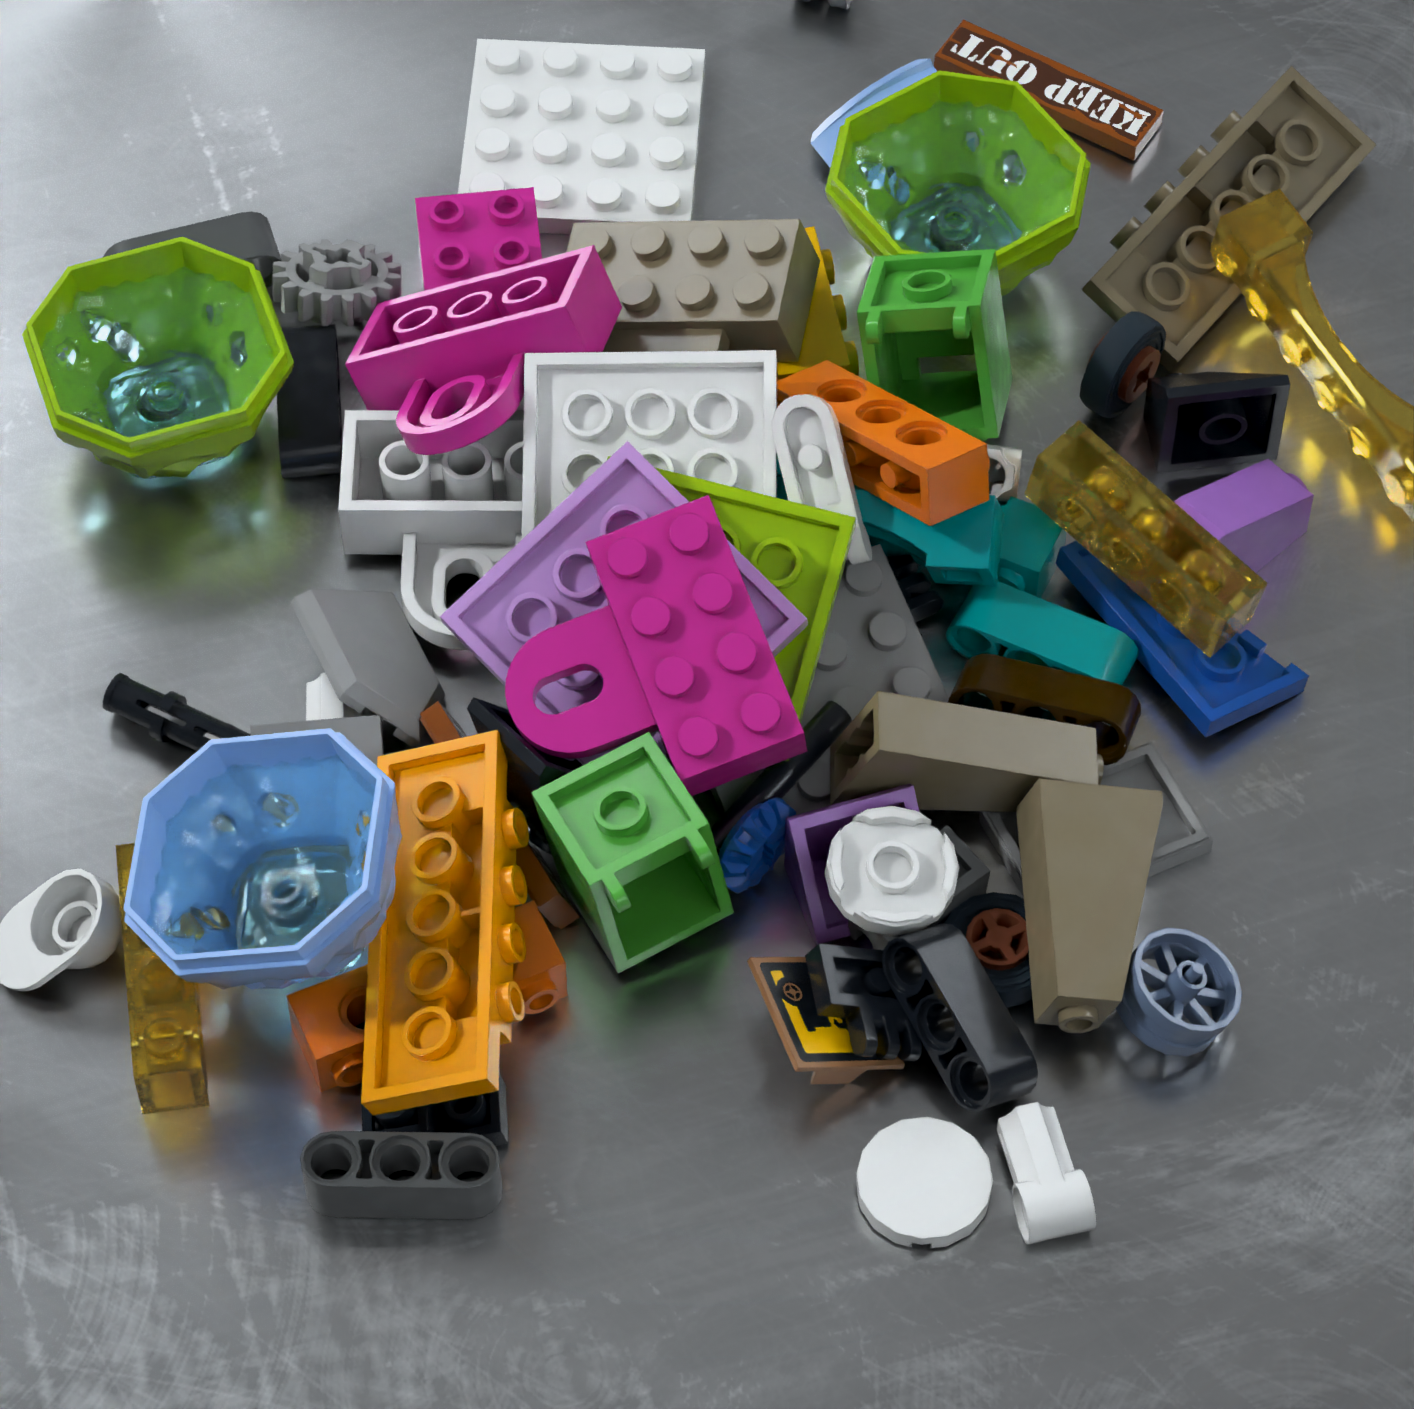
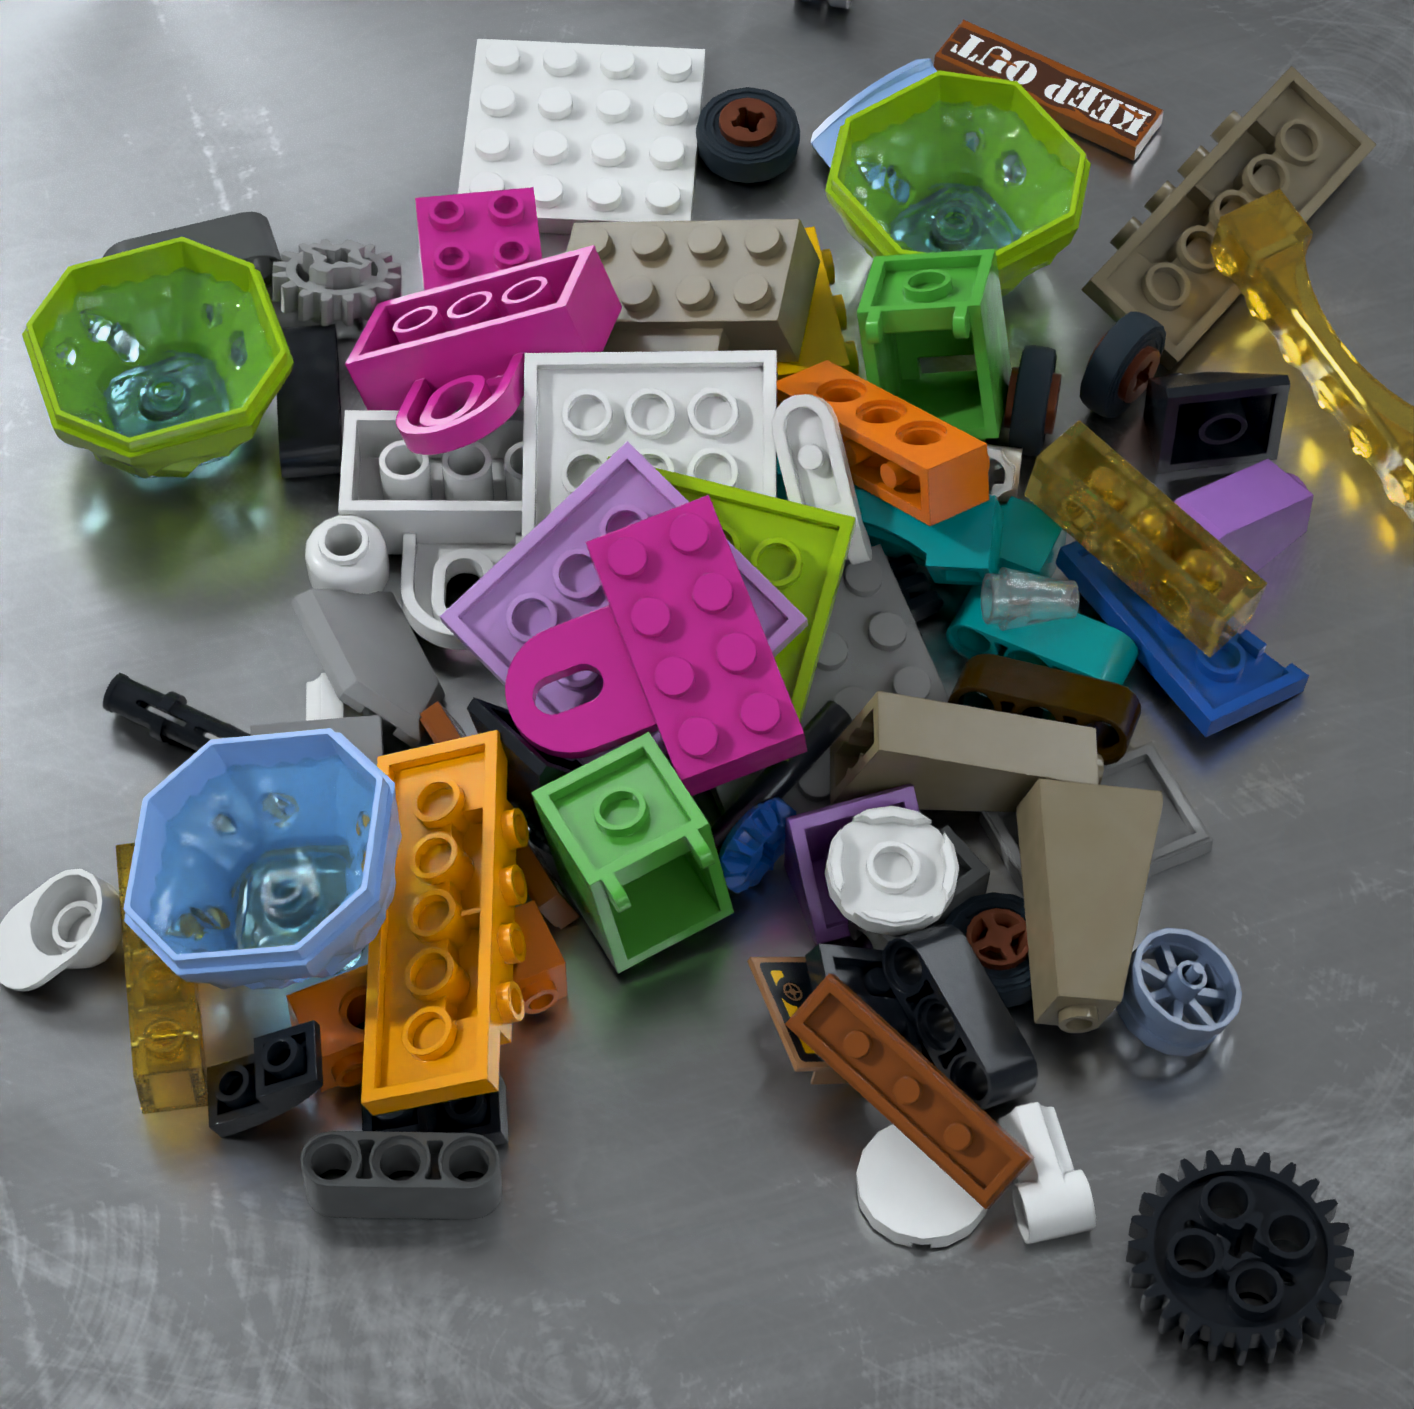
(265, 1083): none -> black slope
(347, 556): none -> white head
(747, 135): none -> black wheel
(909, 1091): none -> dark orange tile
(1026, 599): none -> clear cone
(1032, 399): none -> black wheel
(1209, 1300): none -> black gear

